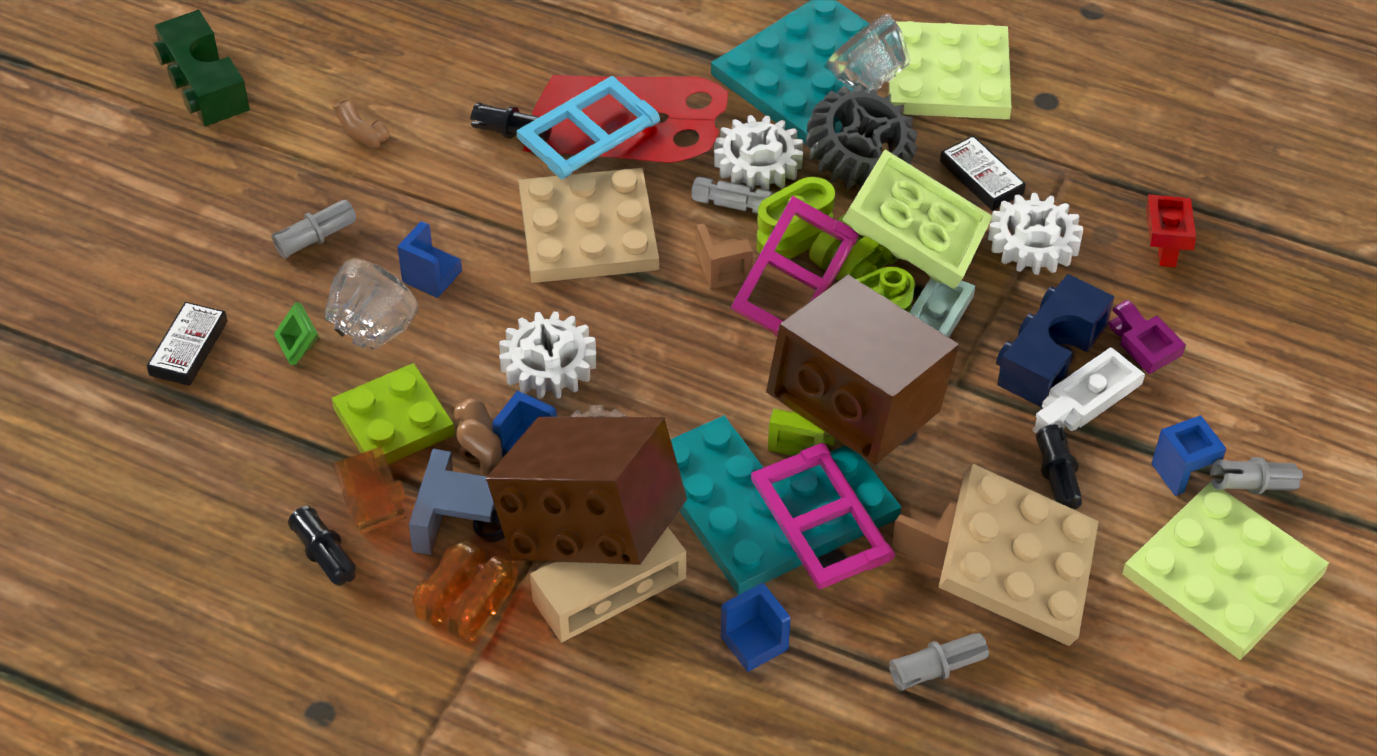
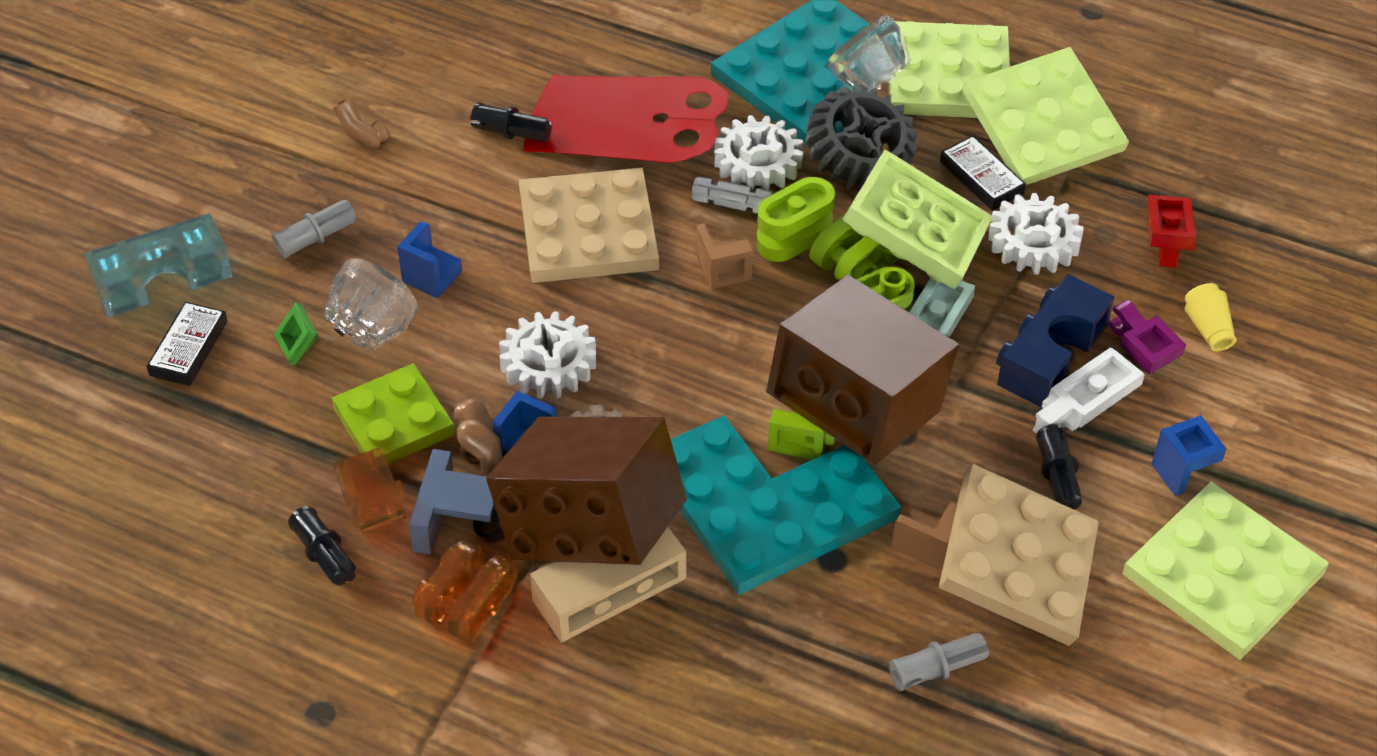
(185, 248): none -> clear light blue arch
(208, 83): dark green arch -> none
(645, 114): medium azure window -> none
(755, 626): blue panel -> none
(768, 255): dark pink window -> none
(849, 503): dark pink window -> none
(1045, 116): none -> yellowish green plate
(1211, 315): none -> light yellow cone
(1256, 475): light grey axle -> none

